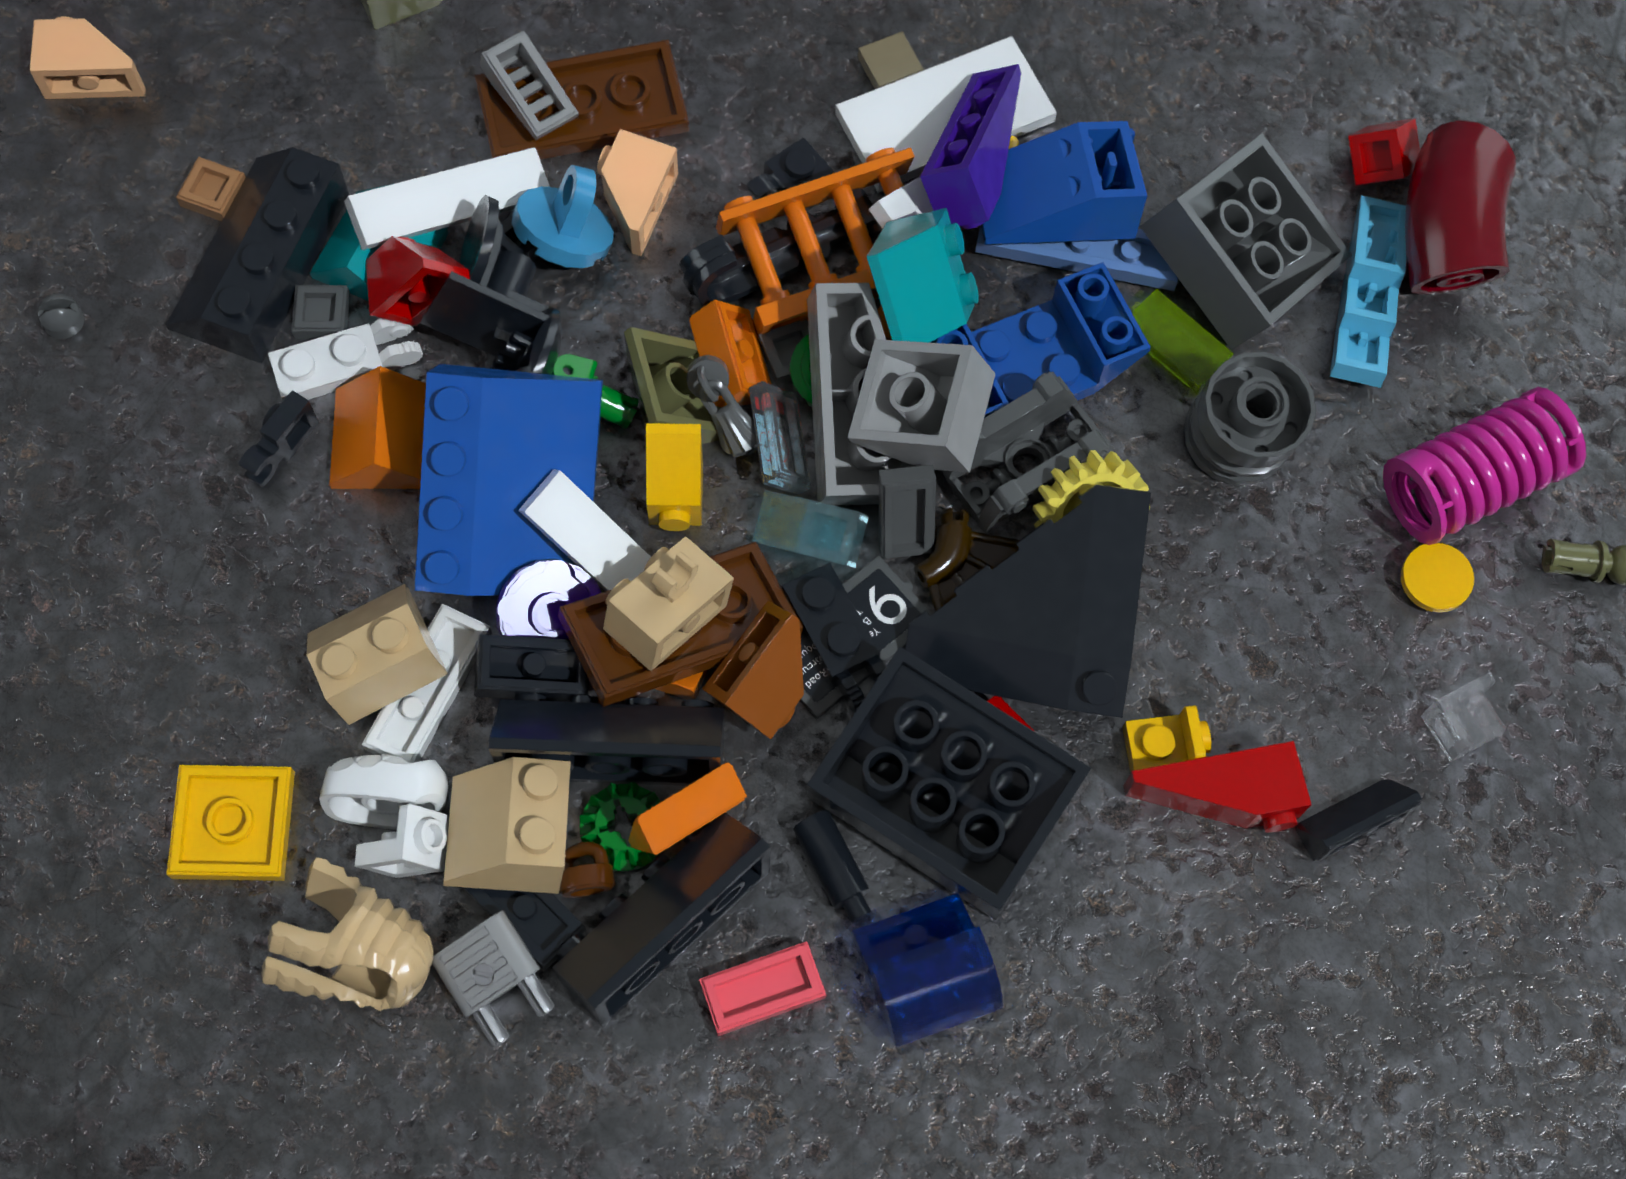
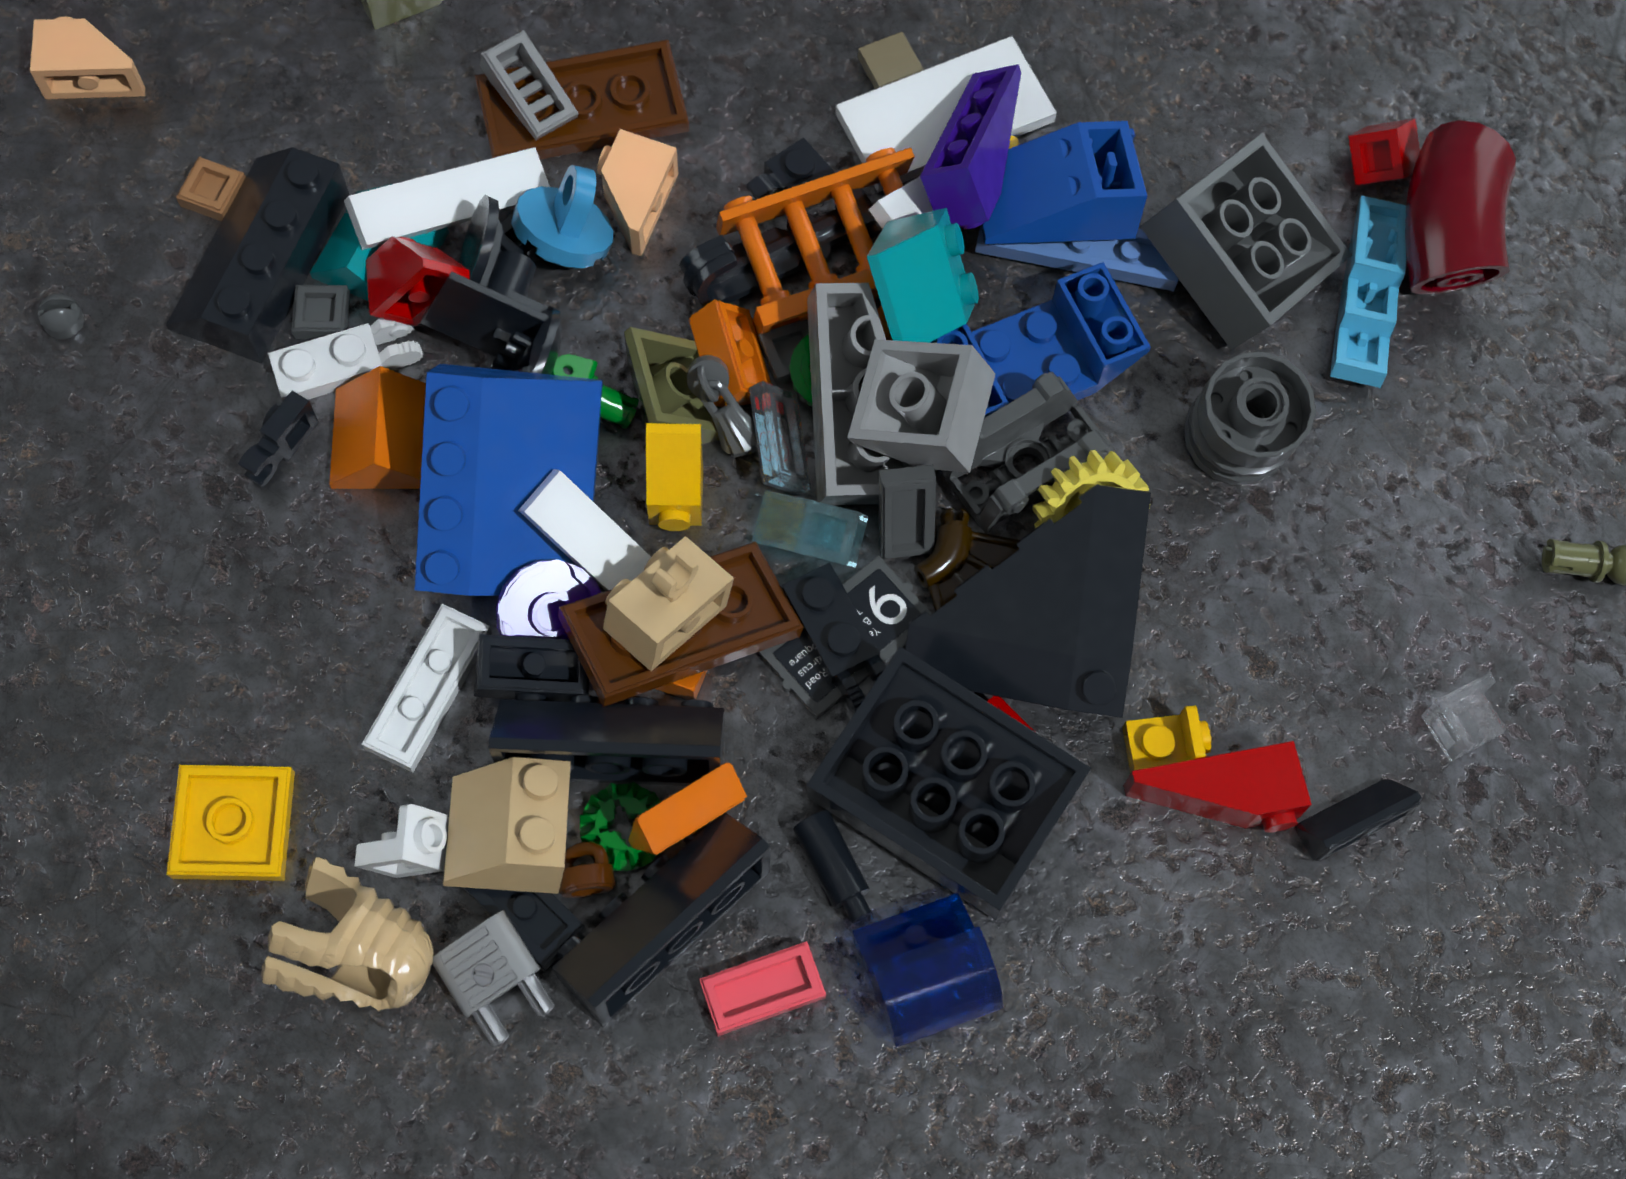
(374, 655): tan slope -> none
(375, 786): white piece -> none
(762, 672): dark orange slope -> none
(1180, 341): clear neon green tile -> none
(1437, 577): yellow piece -> none
(1484, 465): dark pink piece -> none

